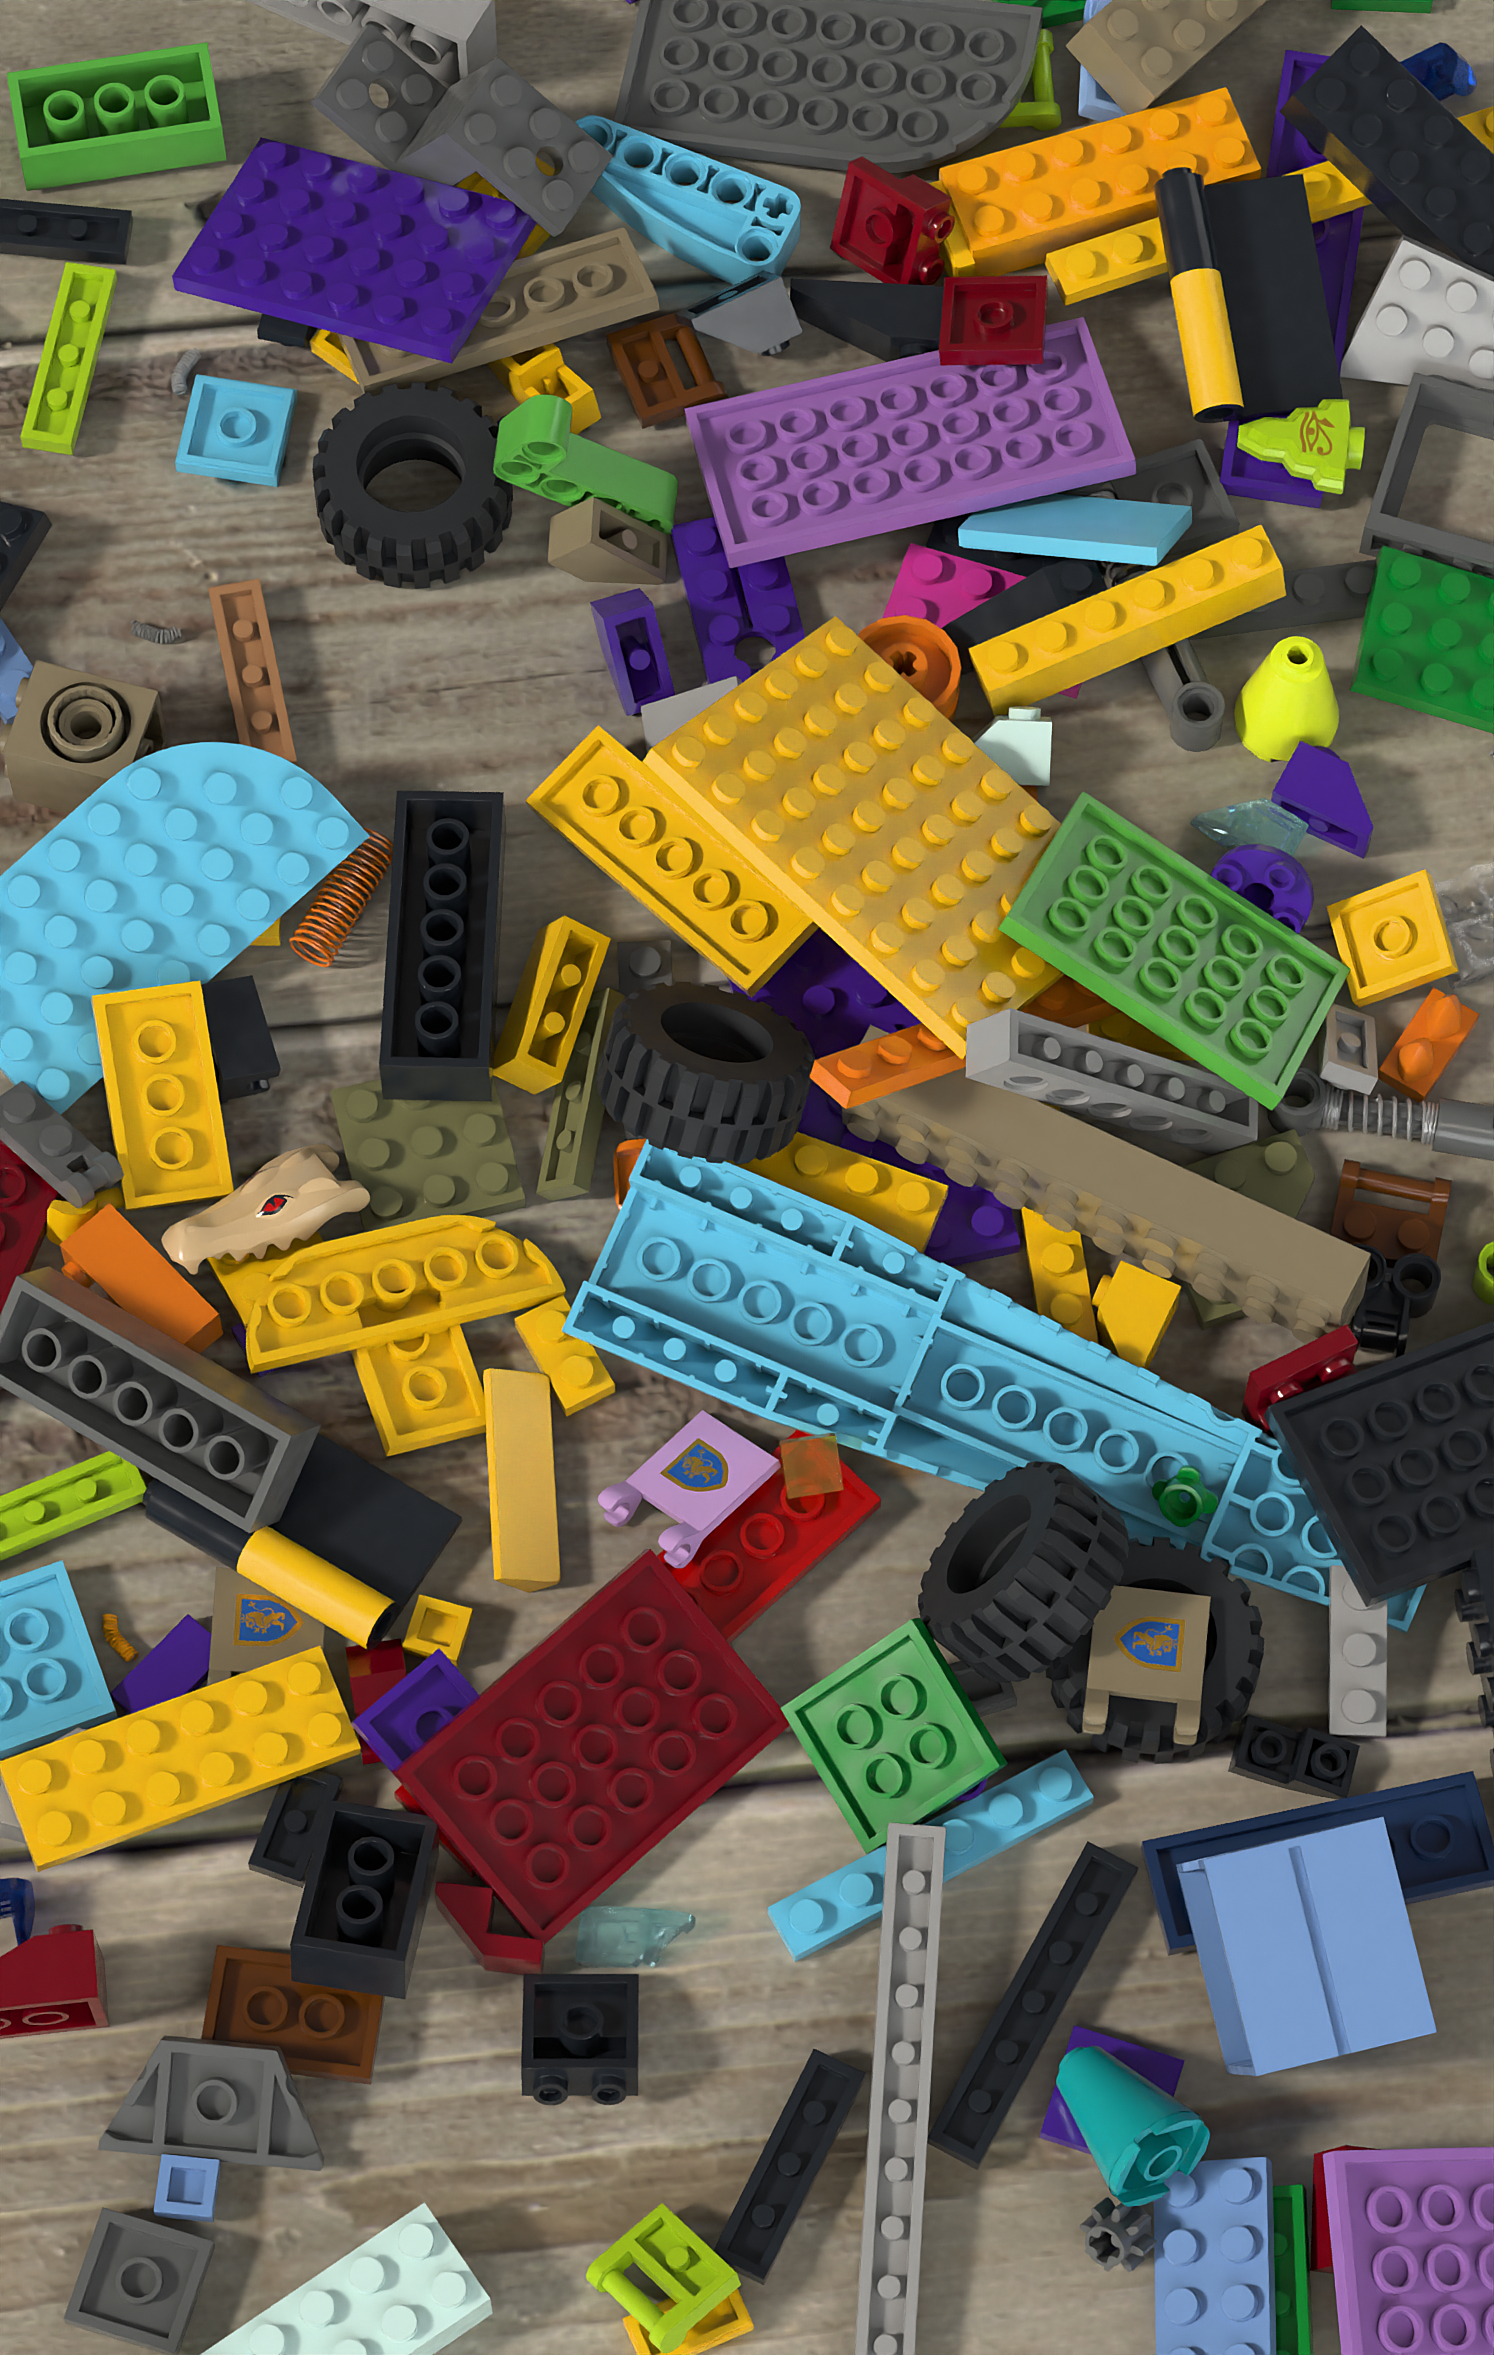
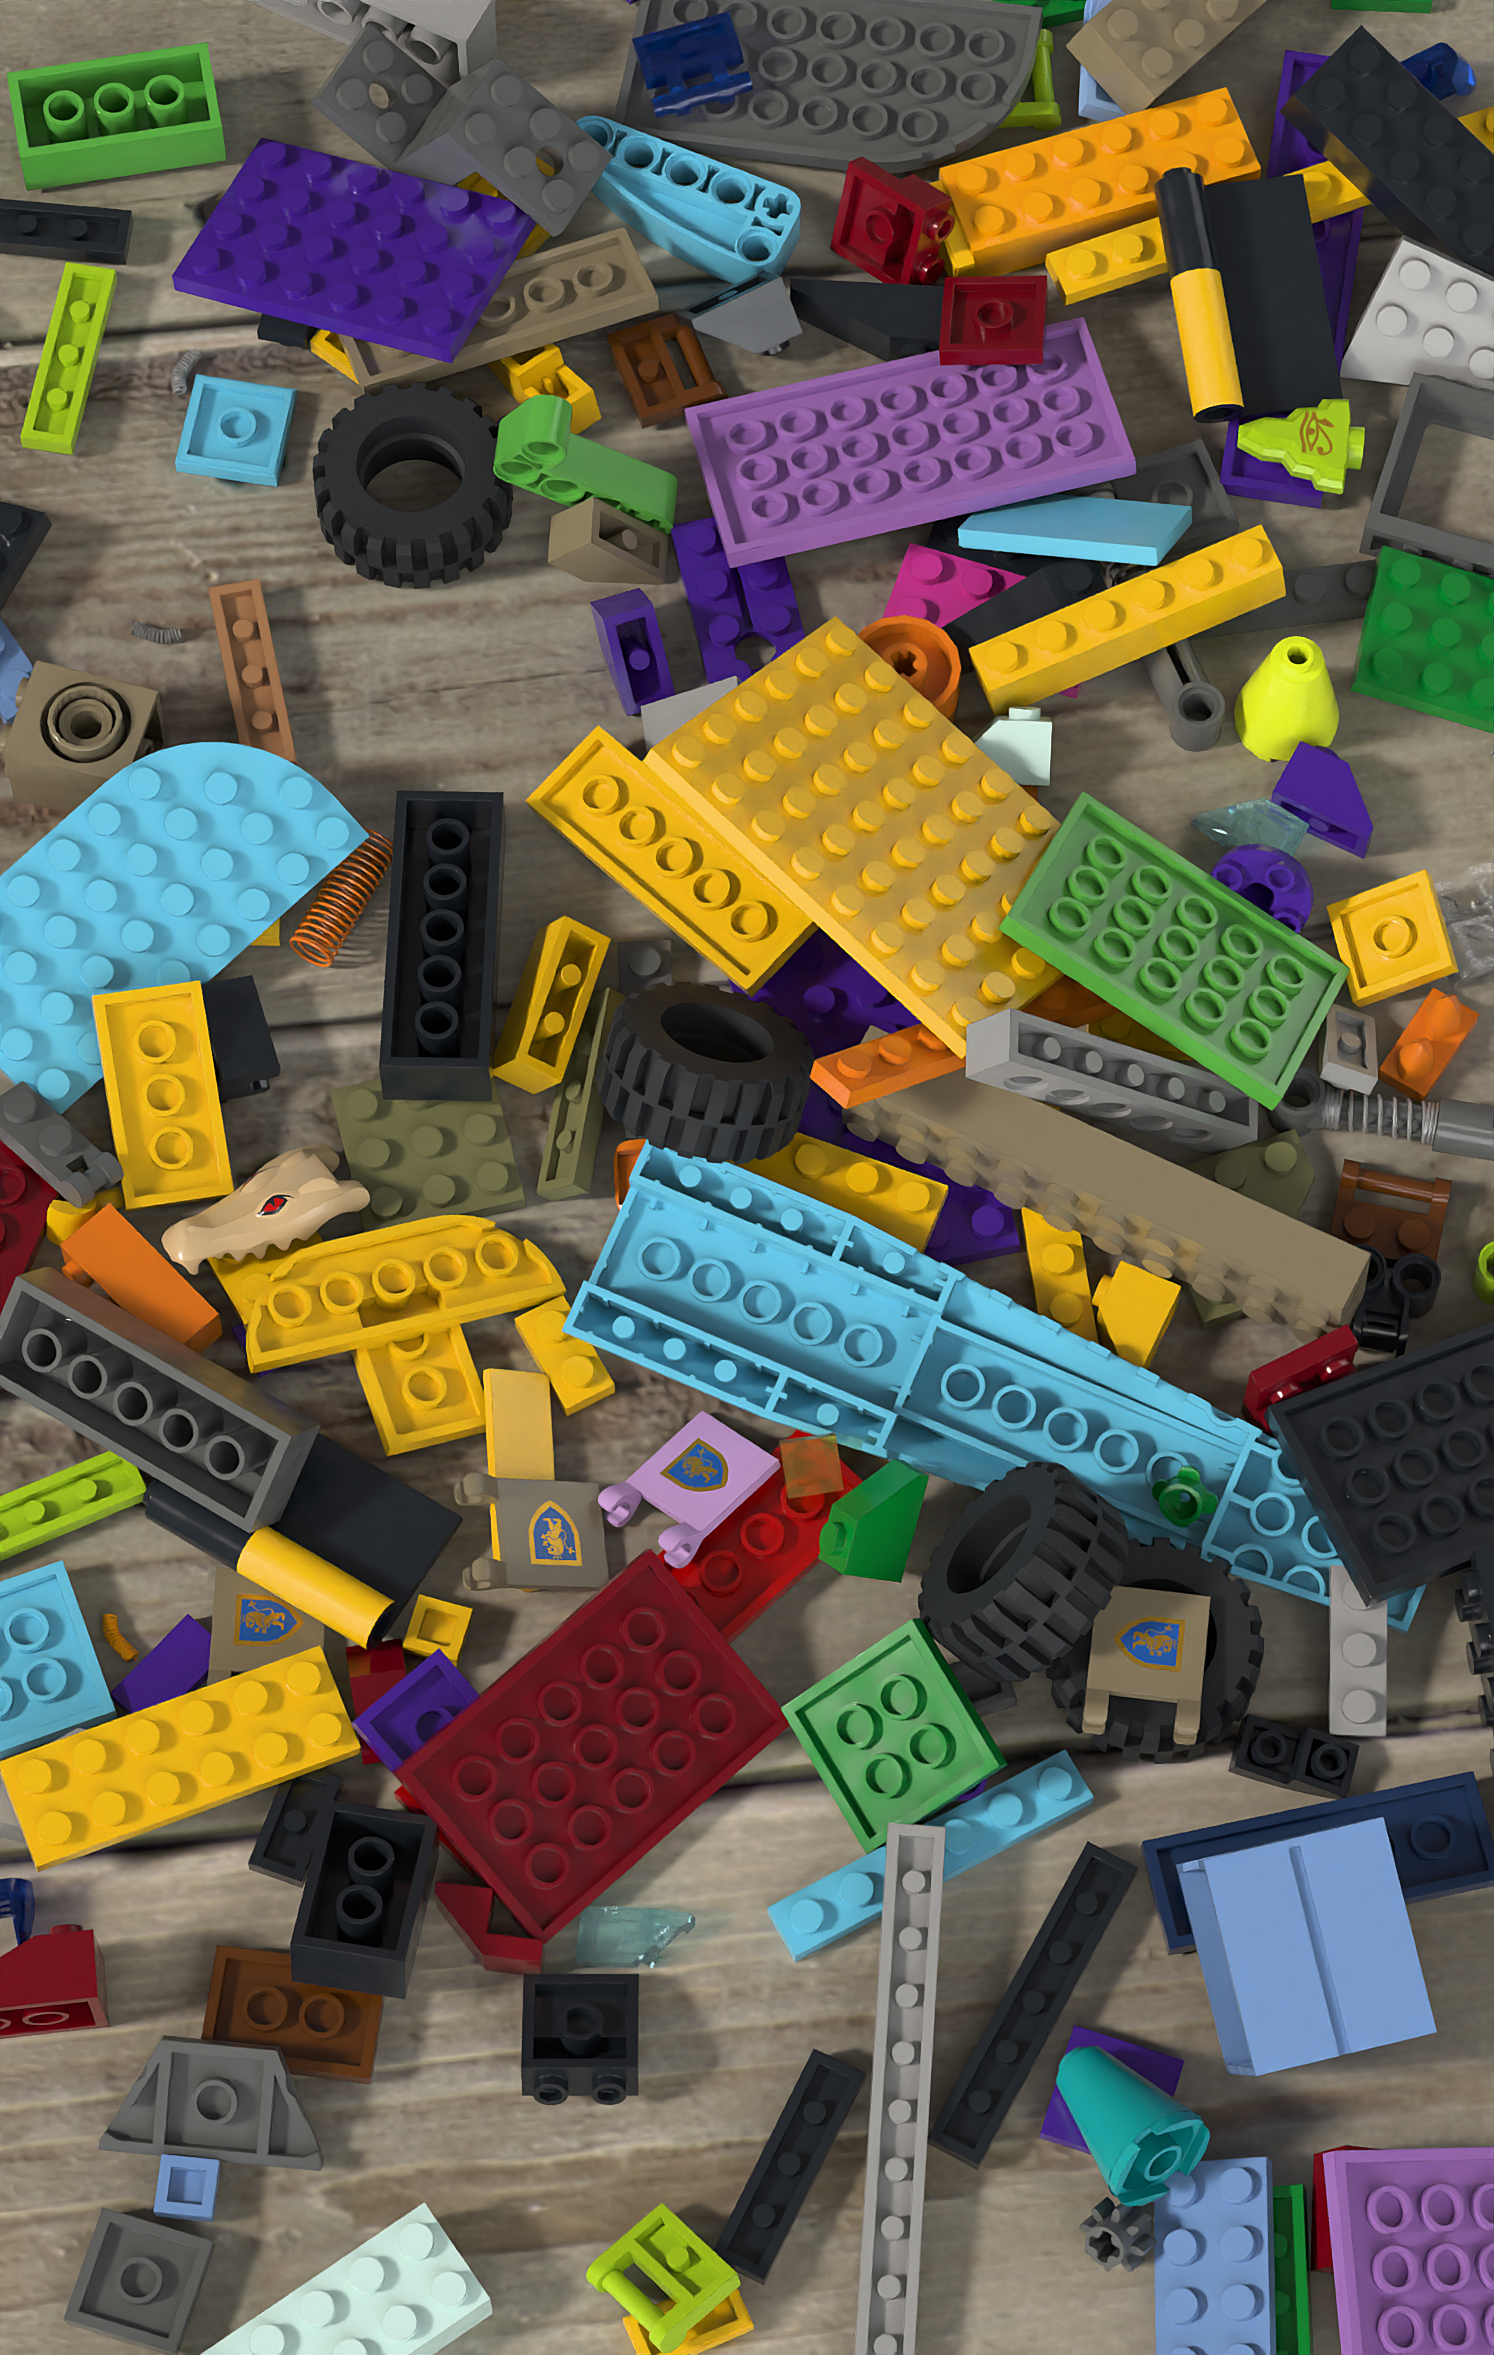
(545, 1534): none -> dark tan flag
(688, 52): none -> clear blue plate
(875, 1524): none -> green slope

